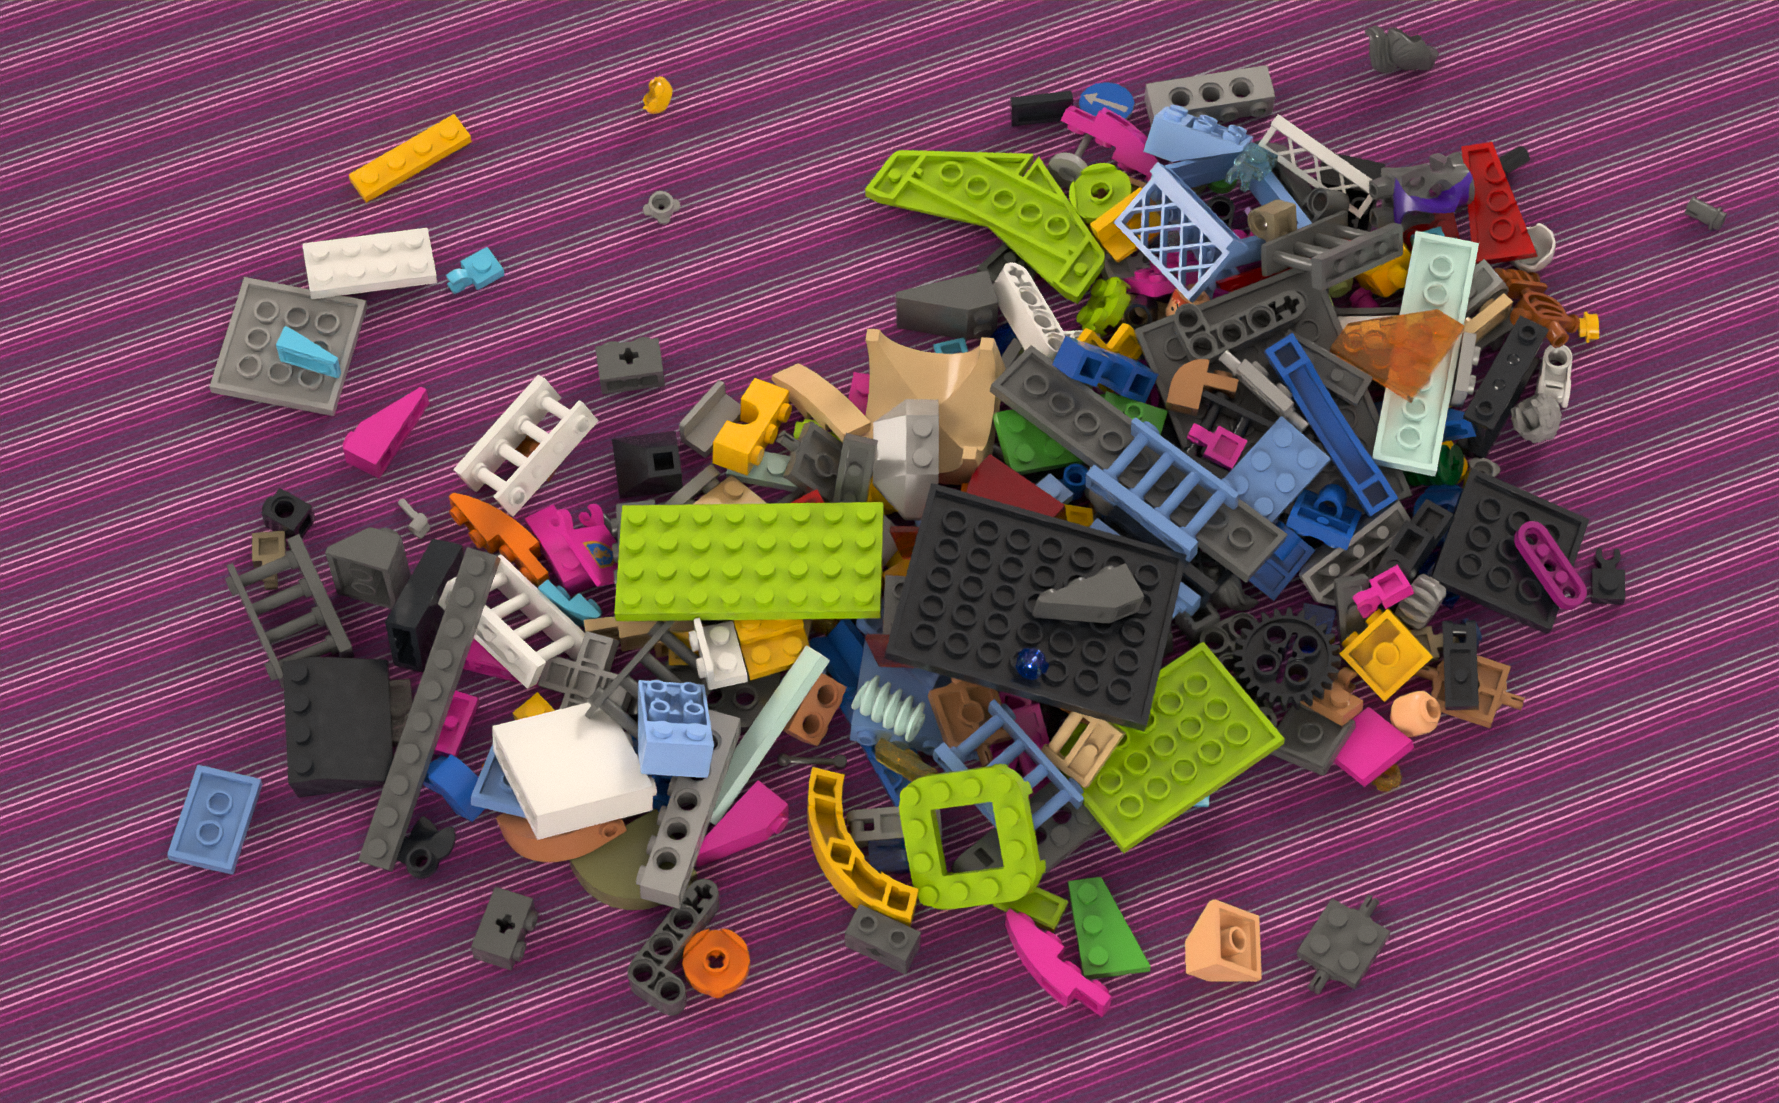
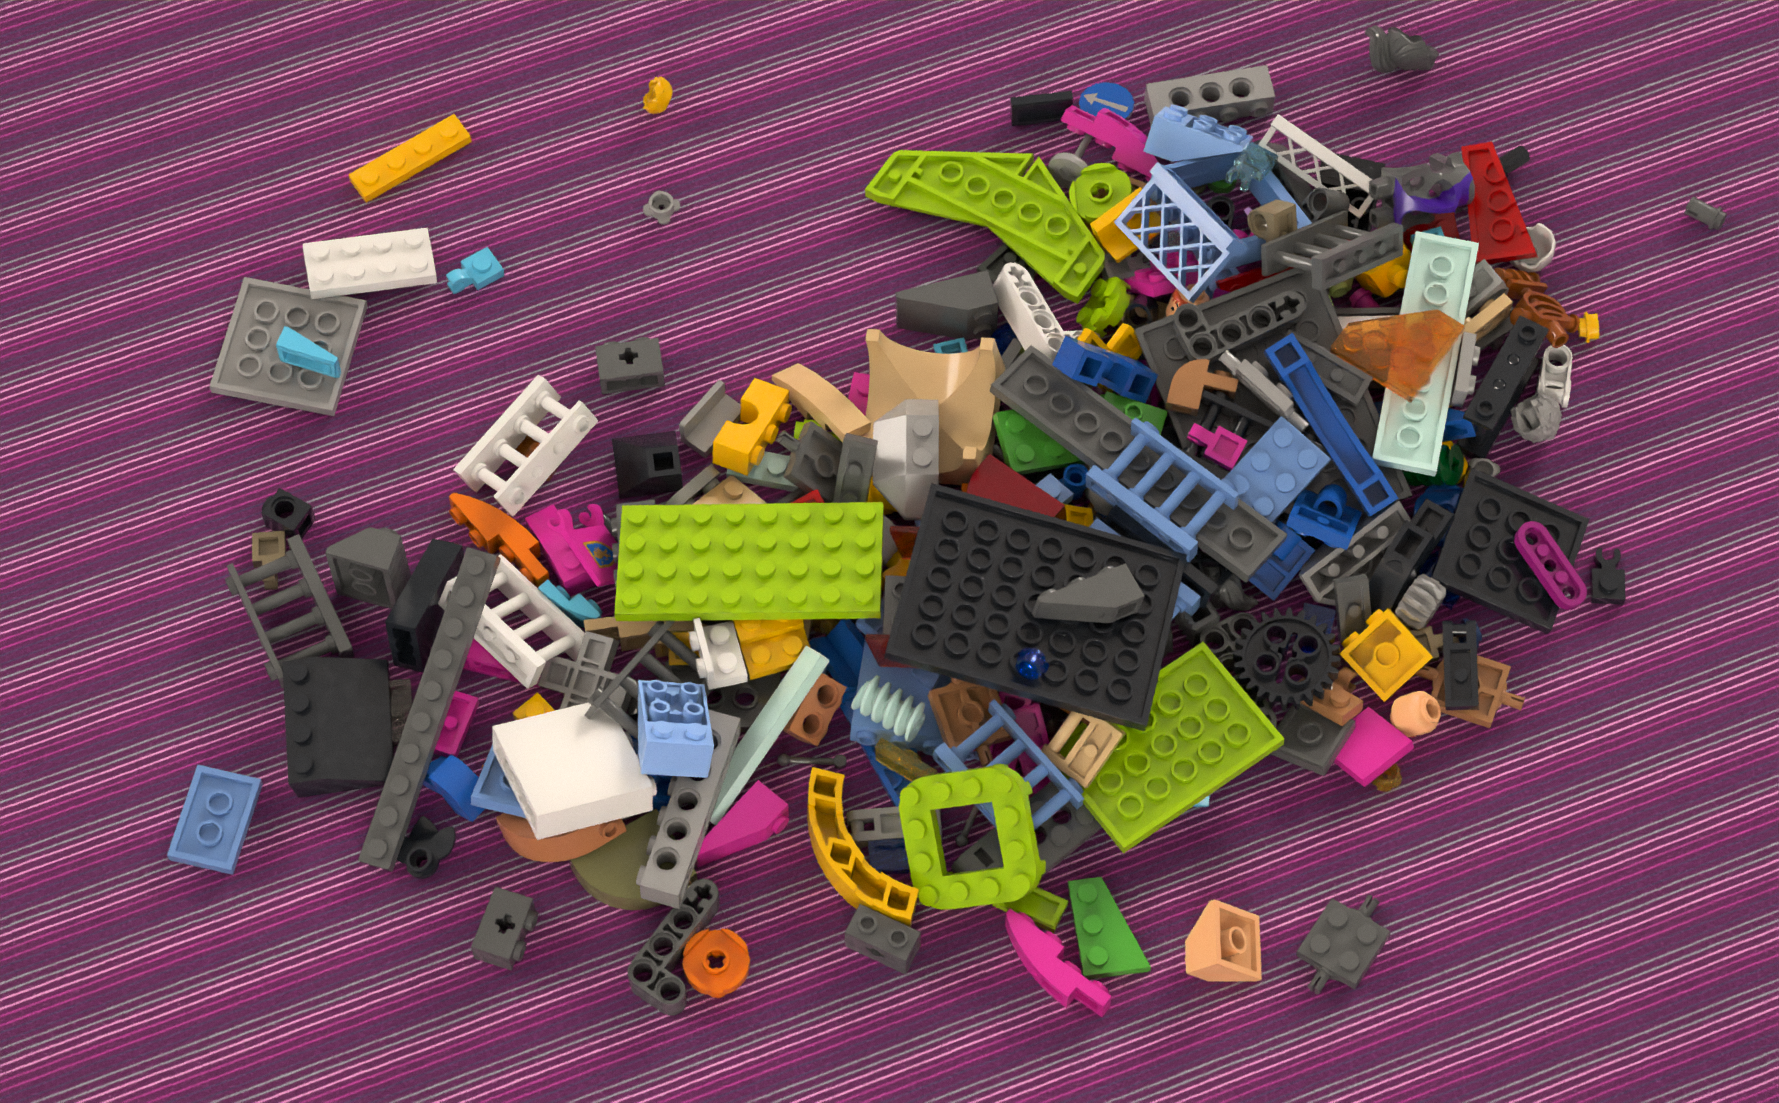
(382, 434): dark pink slope -> none
(419, 524): light grey hand -> none
(962, 839): none -> dark grey hinge
(1386, 589): dark pink plate -> none

